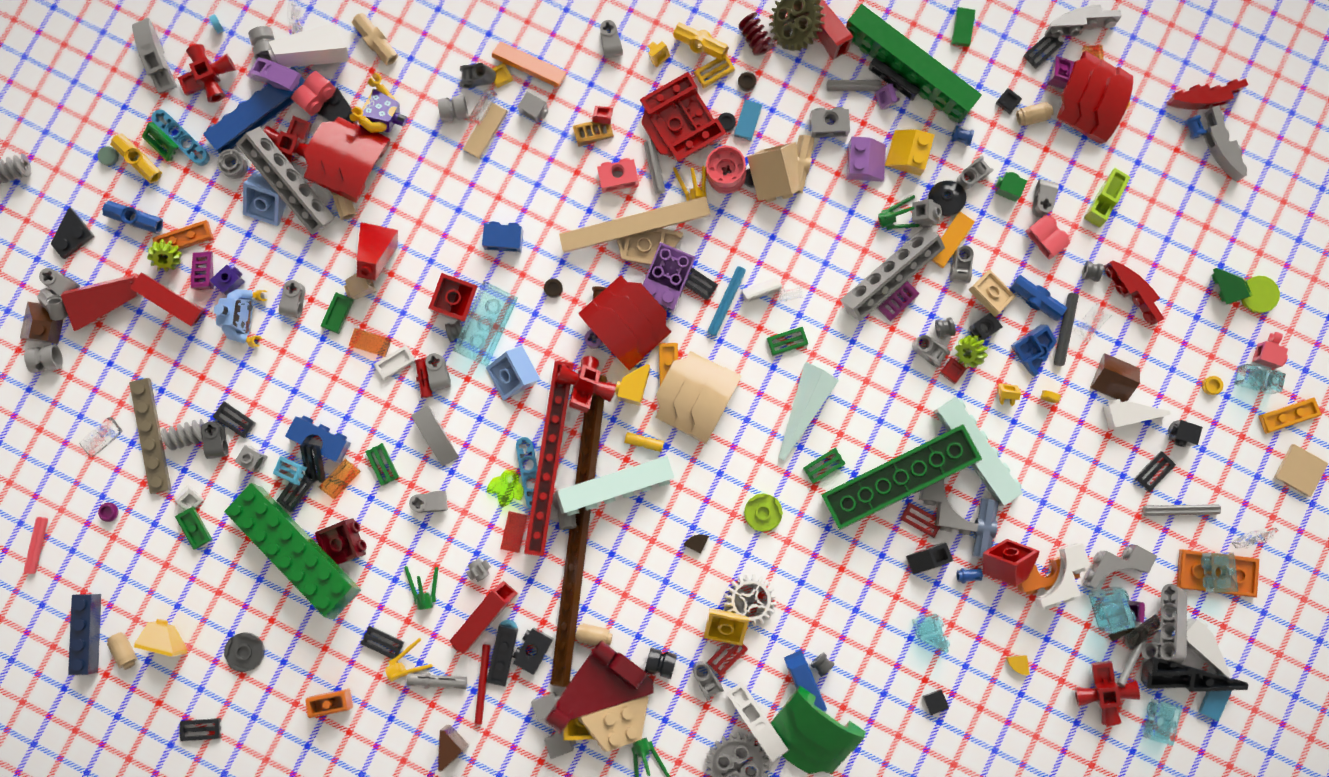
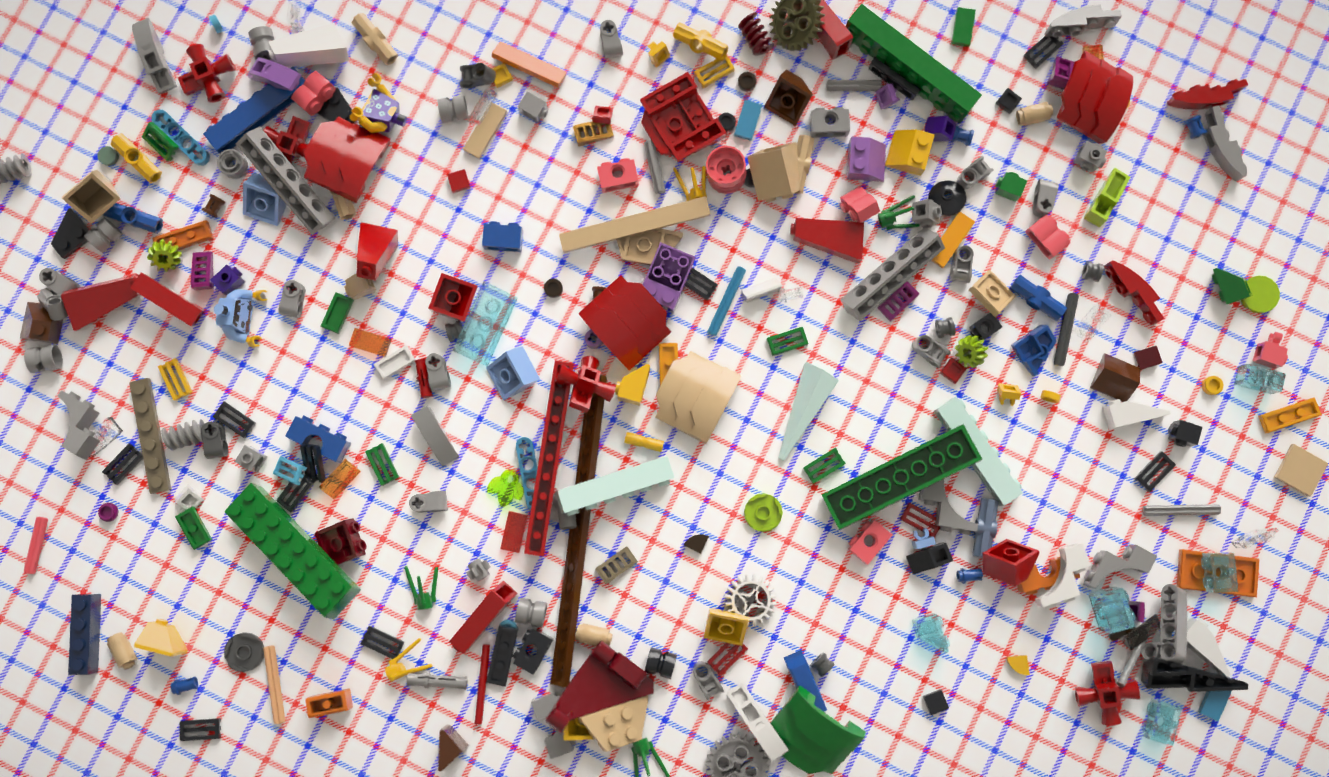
(82, 415): none -> light grey arch
(92, 196): none -> tan slope
(103, 235): none -> light grey wheel
(111, 475): none -> black tile
(162, 368): none -> yellow tile
(178, 687): none -> blue pin
(213, 205): none -> reddish brown bush
(274, 684): none -> light nougat axle
(458, 181): none -> red tile
(531, 612): none -> light grey wheel
(602, 574): none -> dark tan slope
(789, 97): none -> reddish brown slope
(831, 236): none -> red slope
(859, 204): none -> coral brick
(880, 537): none -> coral brick
(923, 541): none -> light blue tile
(942, 127): none -> dark purple brick
(1090, 156): none -> light grey brick
(1148, 357): none -> dark red slope

